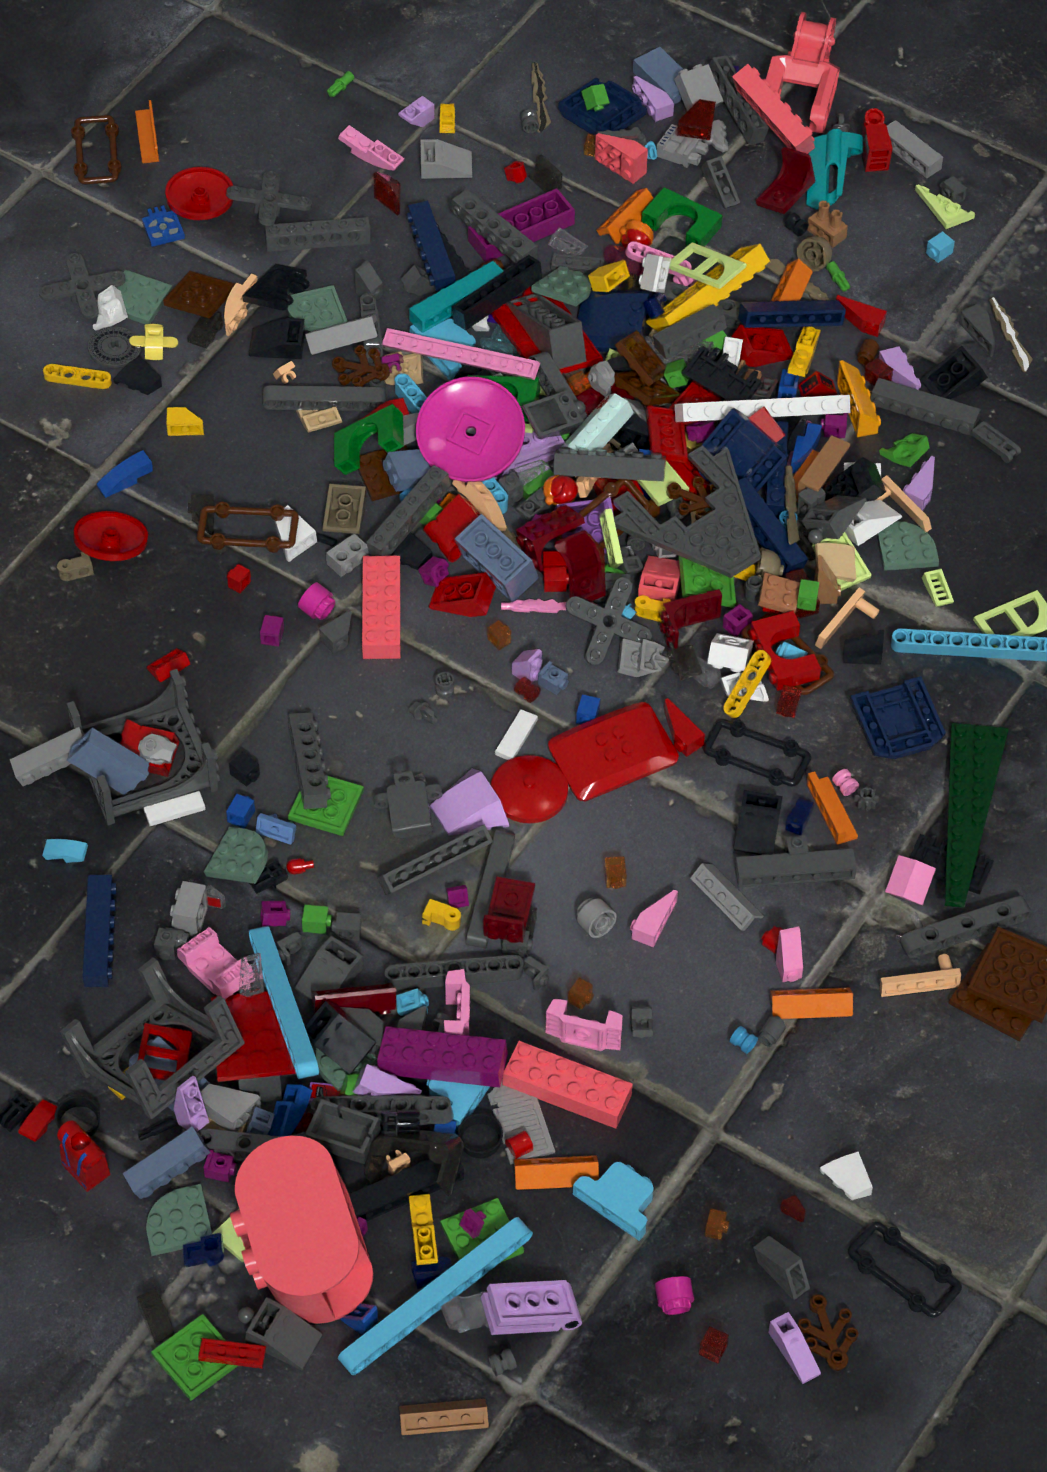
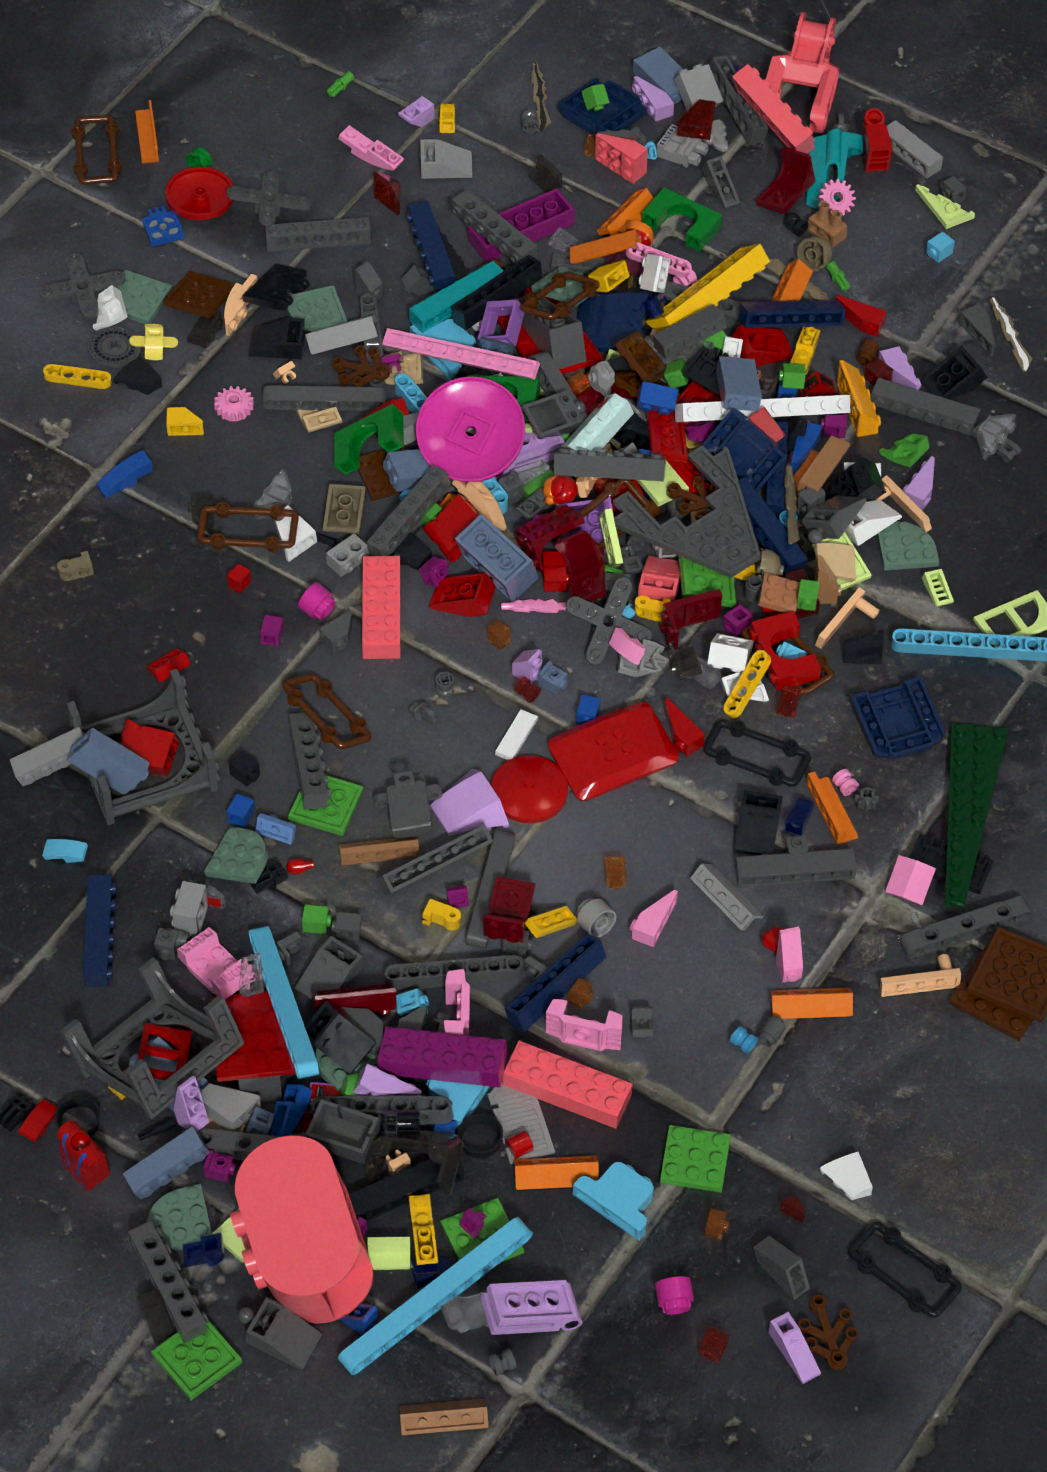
(110, 536): red dish -> none
(156, 749): light grey hand -> none
(174, 808): white tile -> none
(187, 1327): none -> dark grey brick
(199, 158): none -> green wheel
(232, 1353): red tile -> none
(234, 404): none -> bright pink gear
(274, 913): magenta brick -> none
(277, 493): none -> clear slope
(324, 690): none -> reddish brown bar
(378, 850): none -> medium nougat panel
(389, 1253): none -> yellowish green panel
(502, 308): none -> medium lavender window
(516, 172): red plate -> none
(551, 921): none -> yellow plate
(555, 982): none -> dark blue brick
(561, 308): none -> reddish brown bar
(604, 246): none -> orange panel
(626, 646): none -> bright pink slope
(656, 398): none -> blue brick
(695, 1158): none -> bright green plate
(731, 266): yellowish green window -> none
(738, 383): none -> sand blue brick
(792, 375): none -> bright green brick
(841, 191): none -> bright pink gear
(994, 432): none -> clear slope

